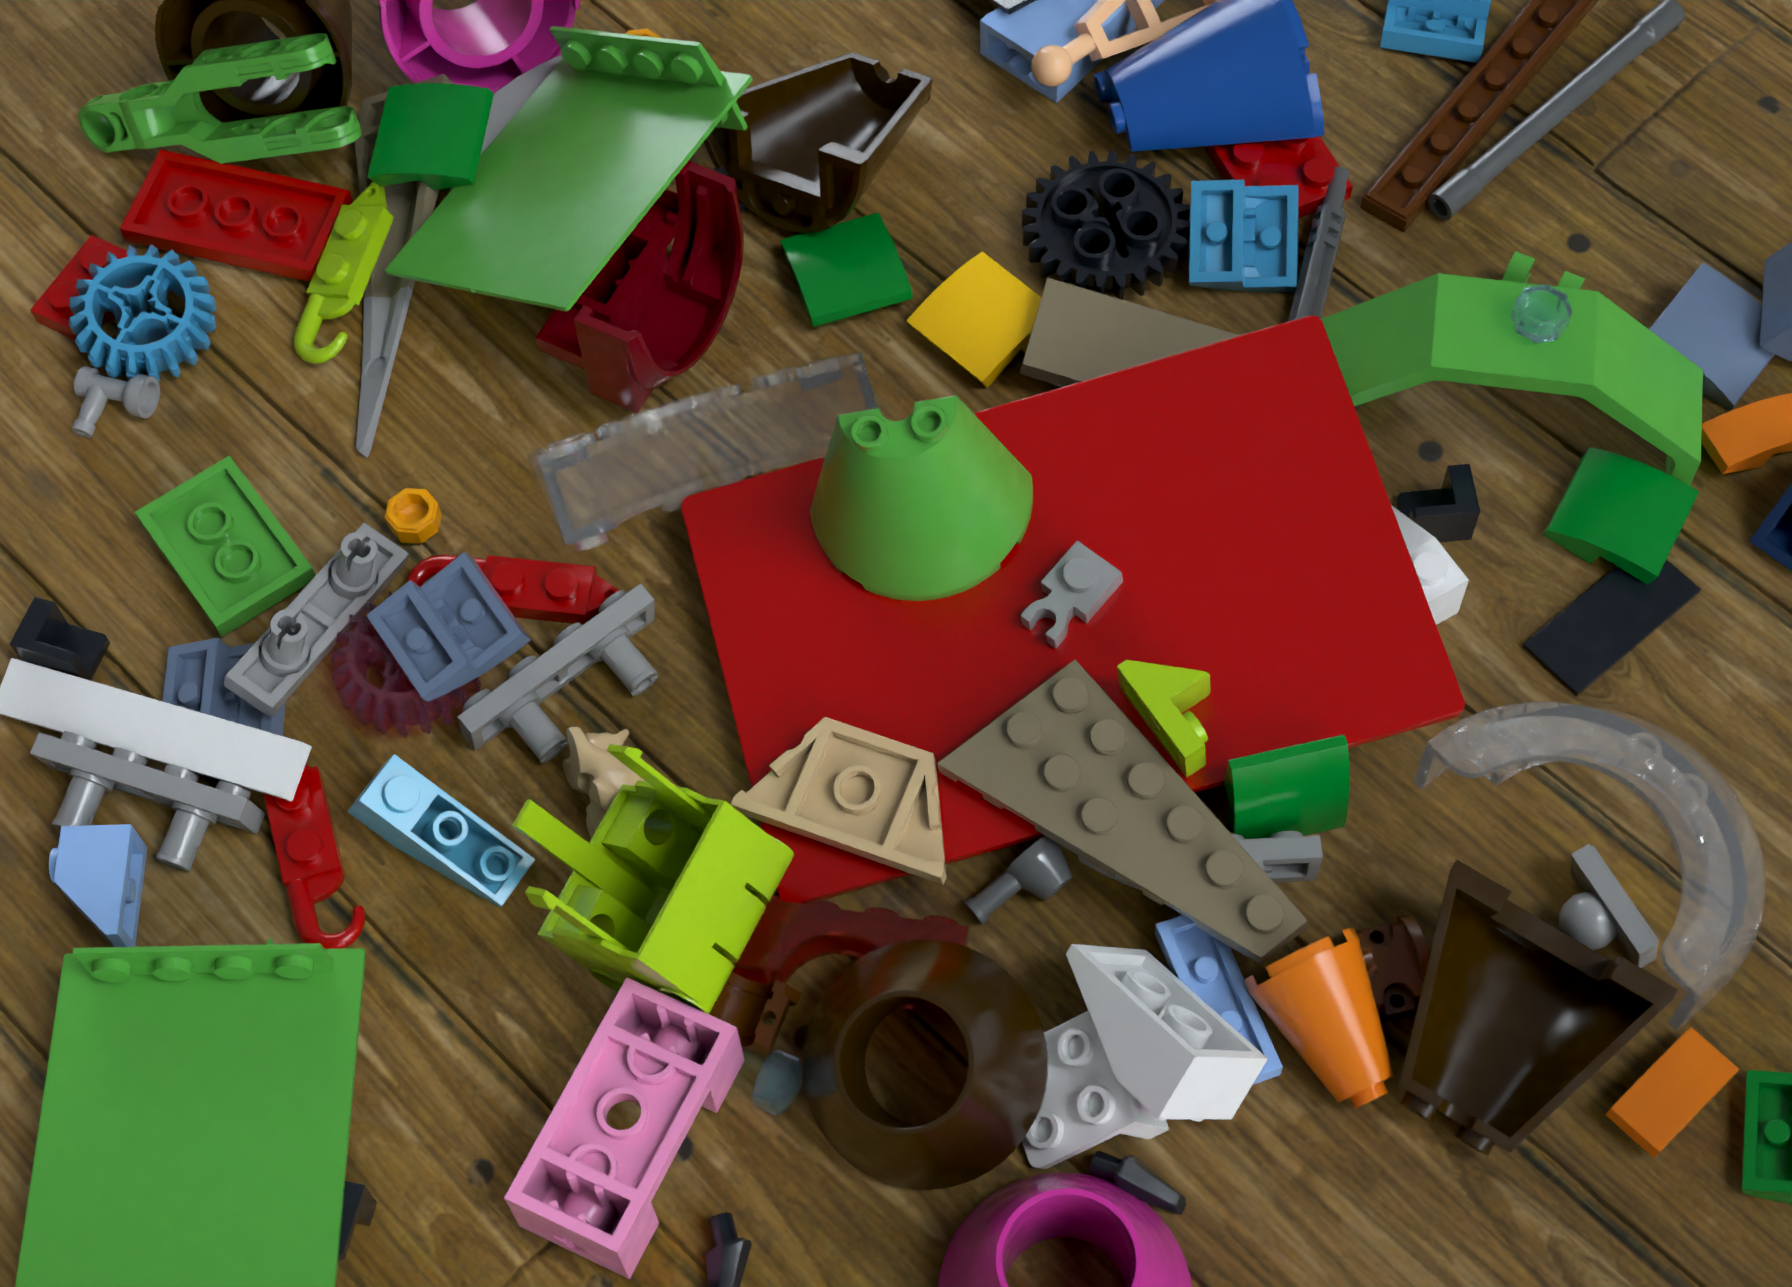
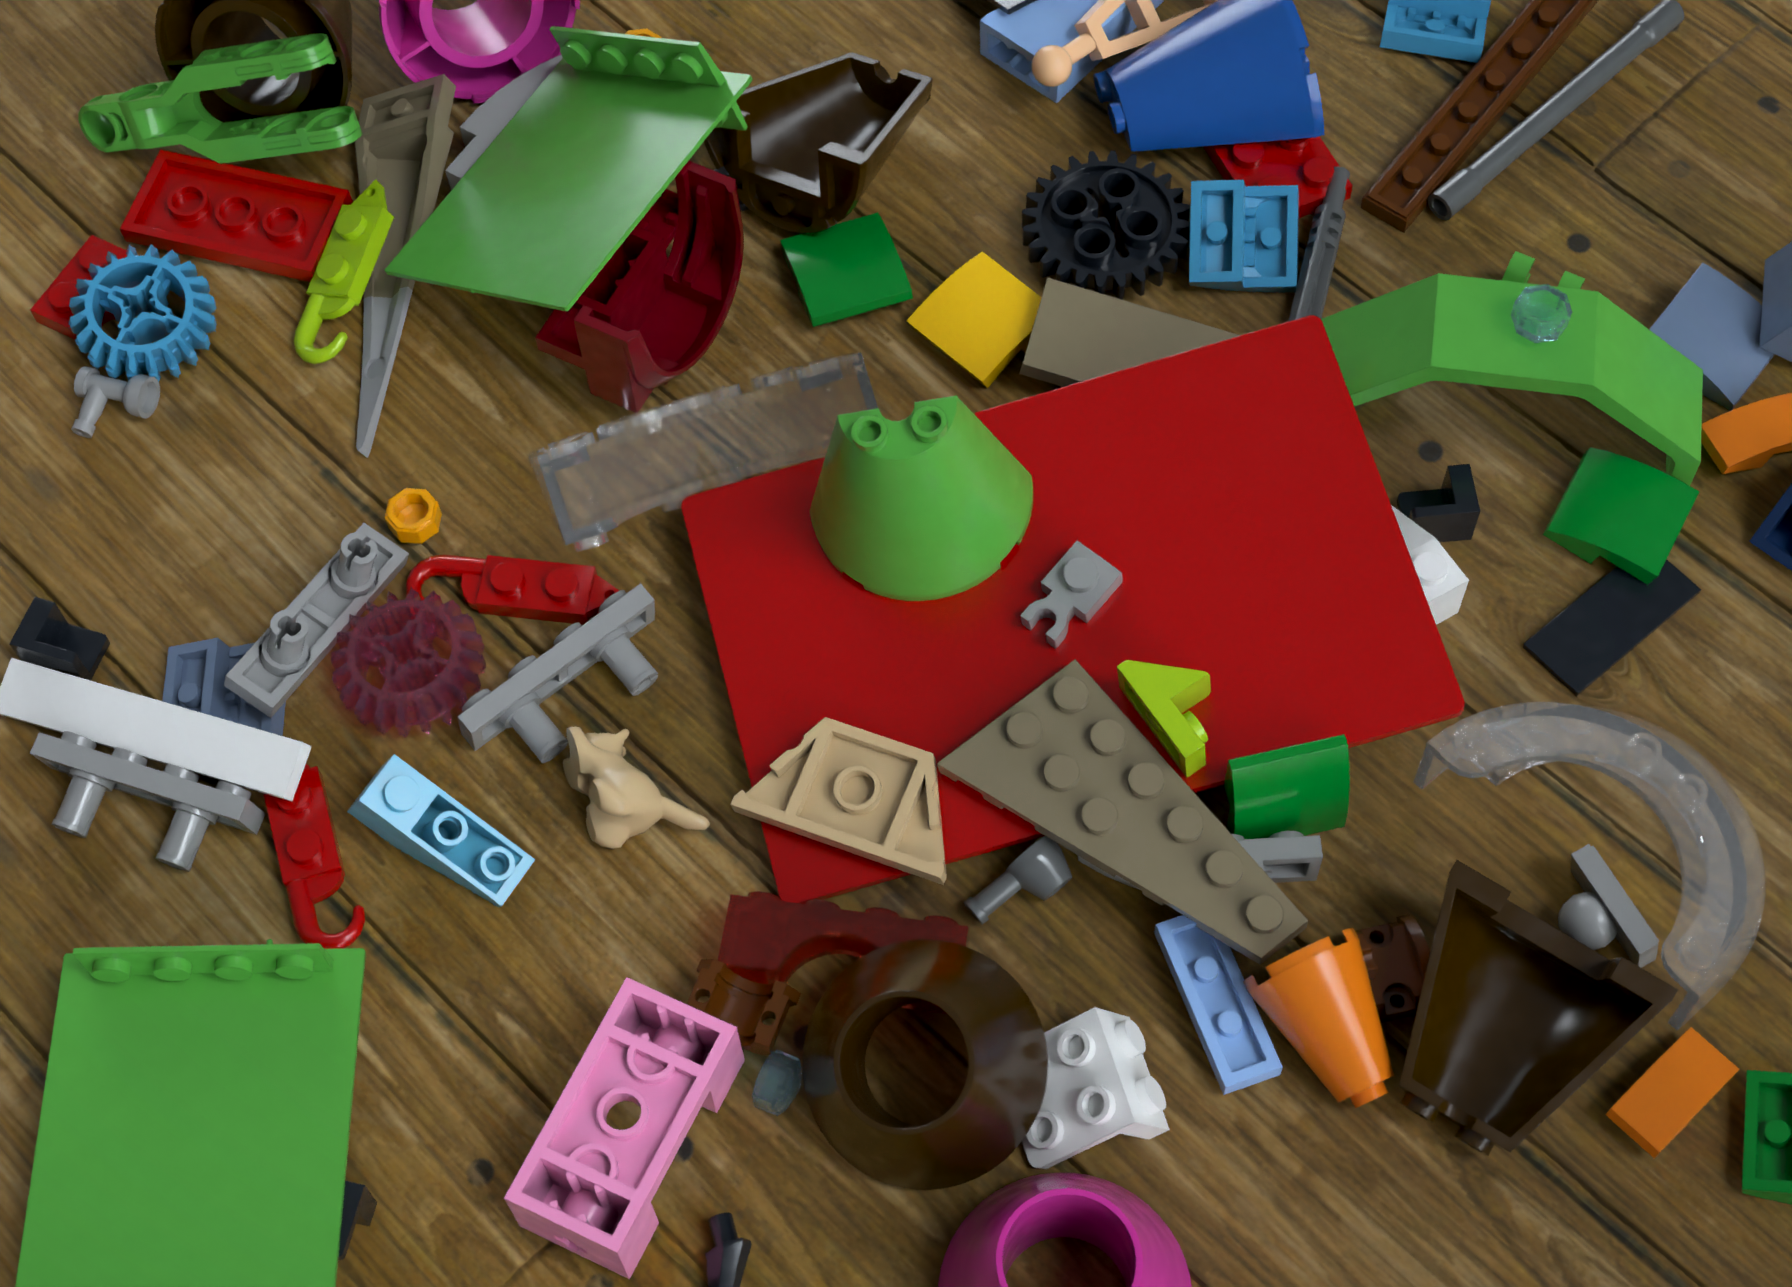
(102, 877): light blue slope -> none
(225, 546): bright green plate -> none
(431, 135): green slope -> none
(448, 628): sand blue slope -> none
(662, 898): lime piece -> none
(1137, 1179): black bar -> none
(1163, 1037): white slope -> none

